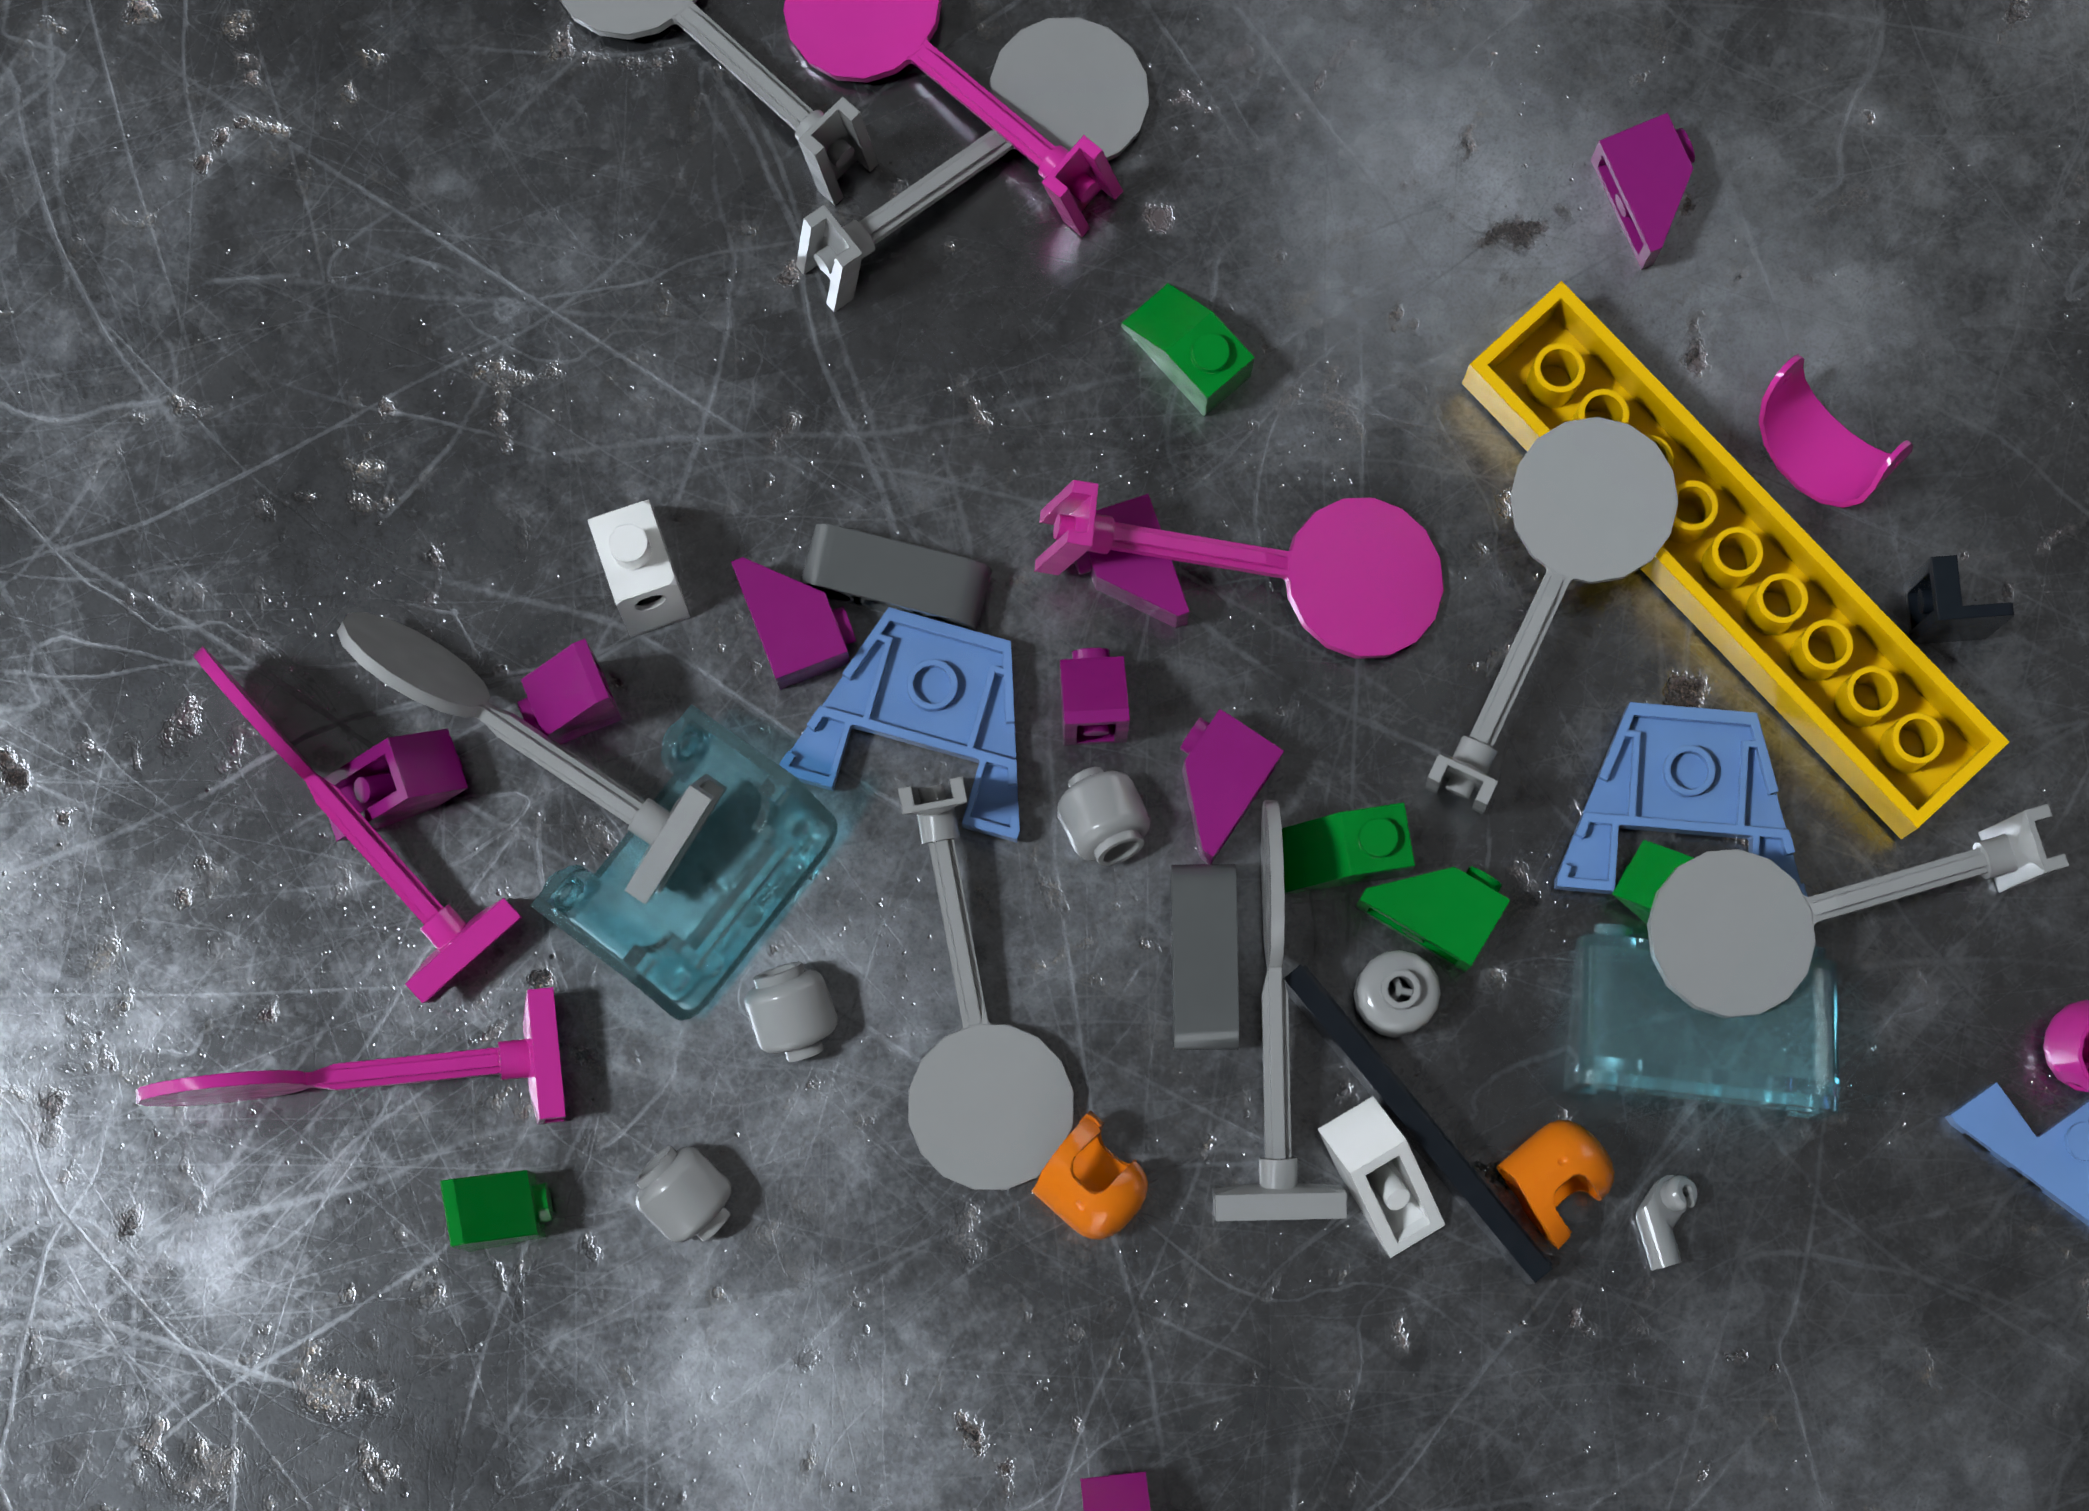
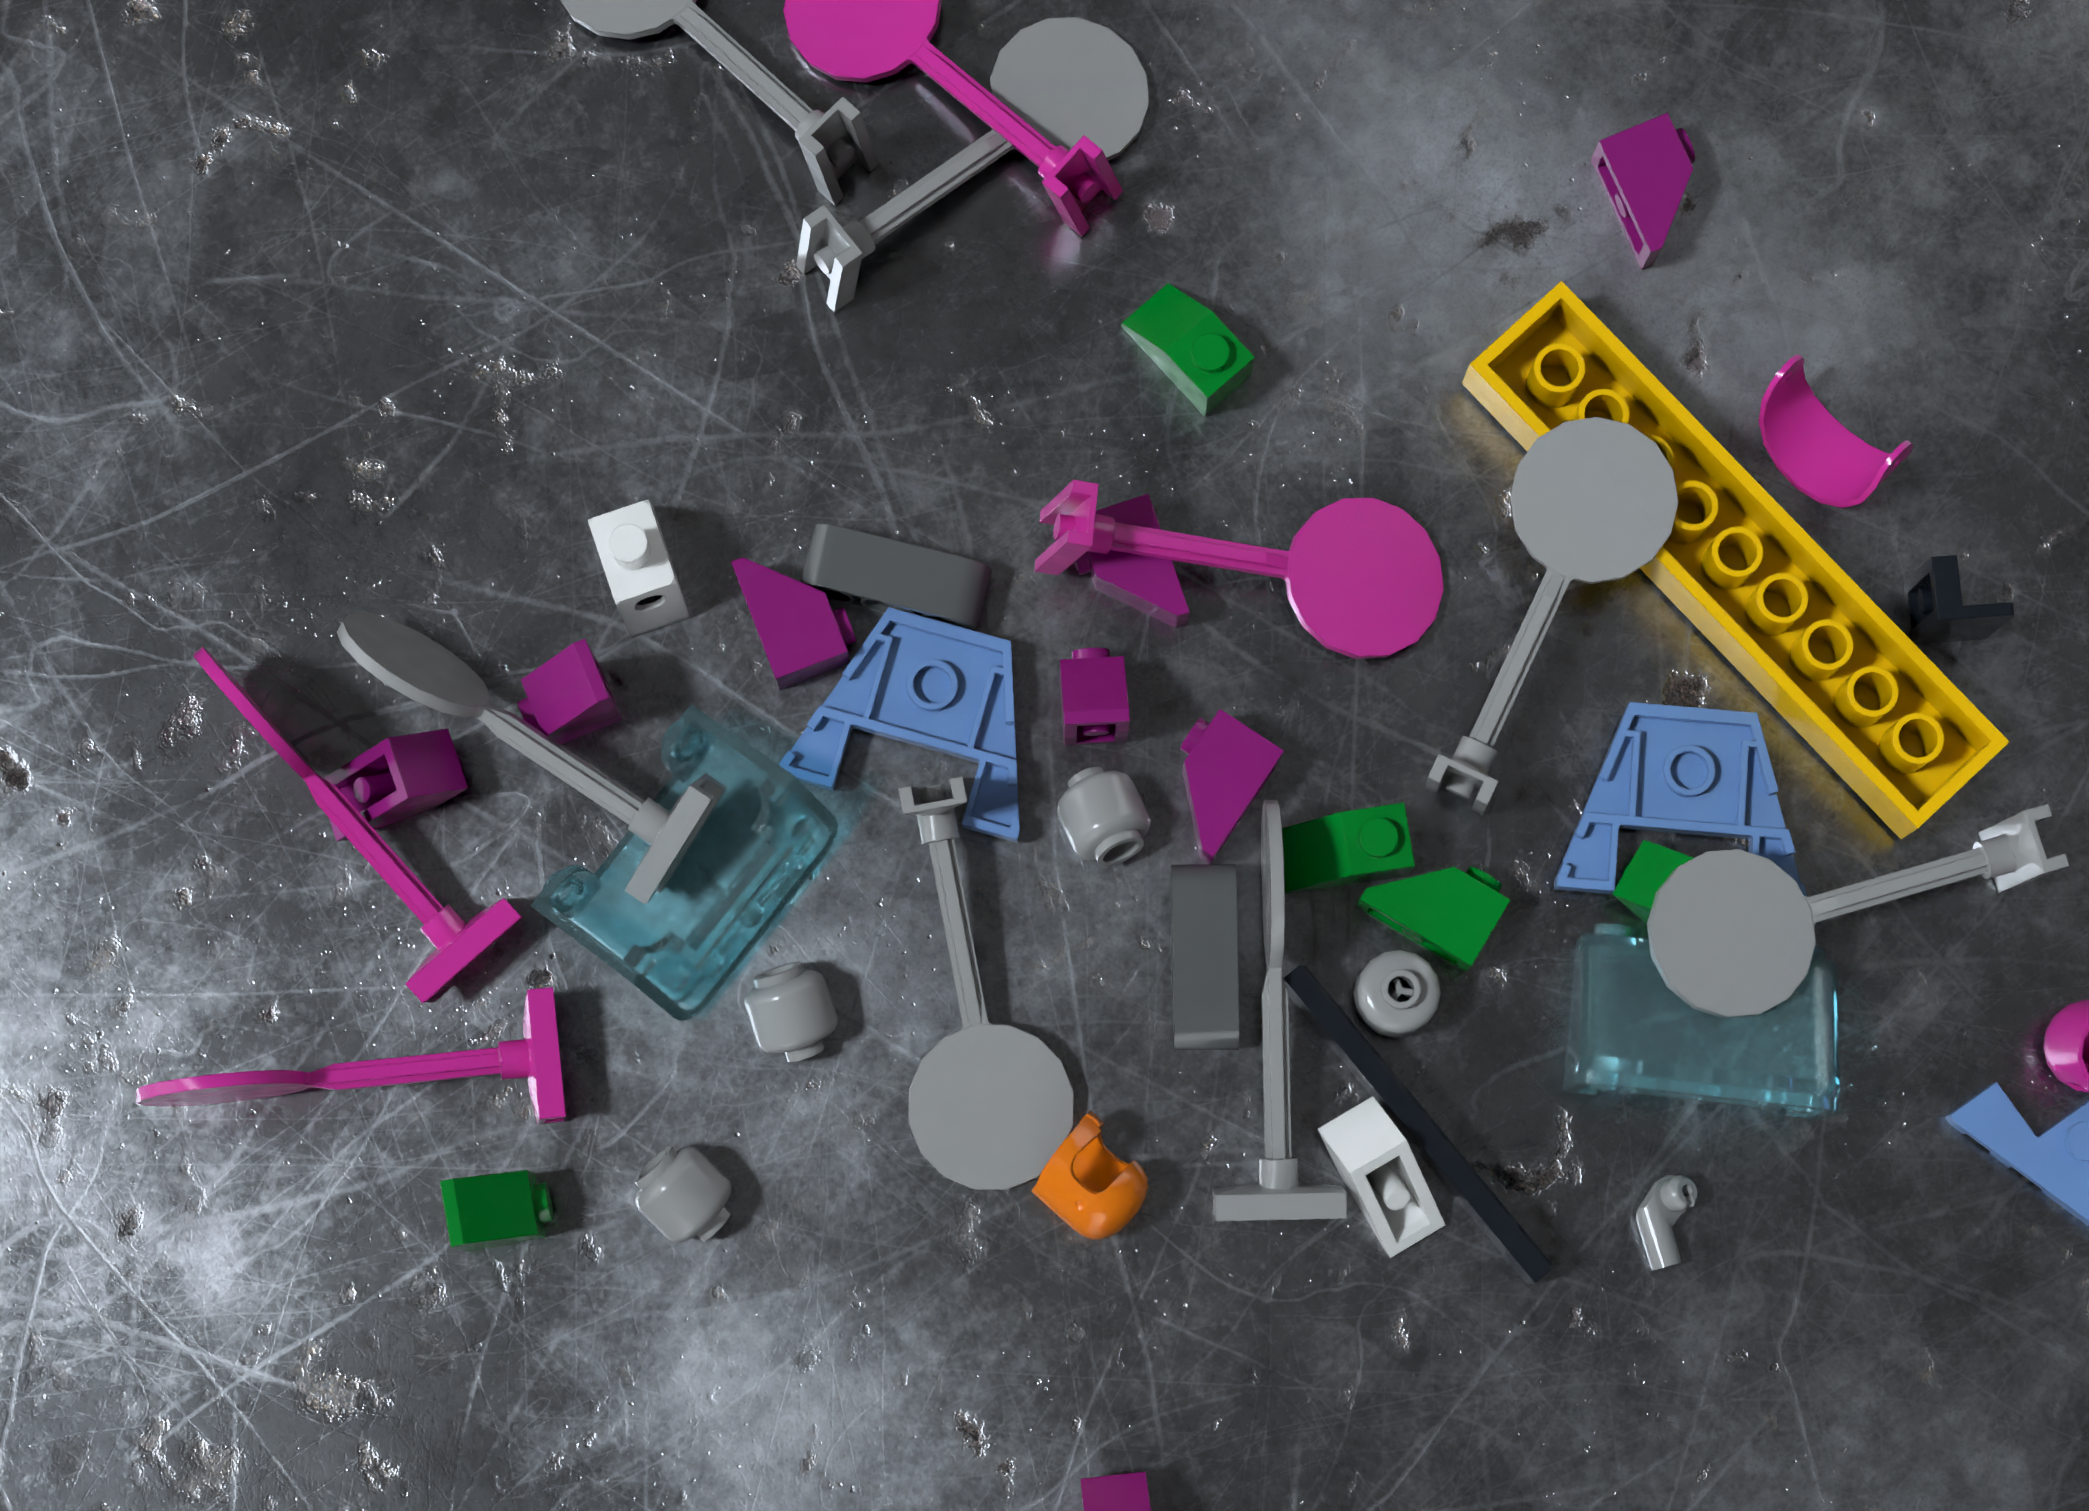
(1552, 1167): orange helmet -> none

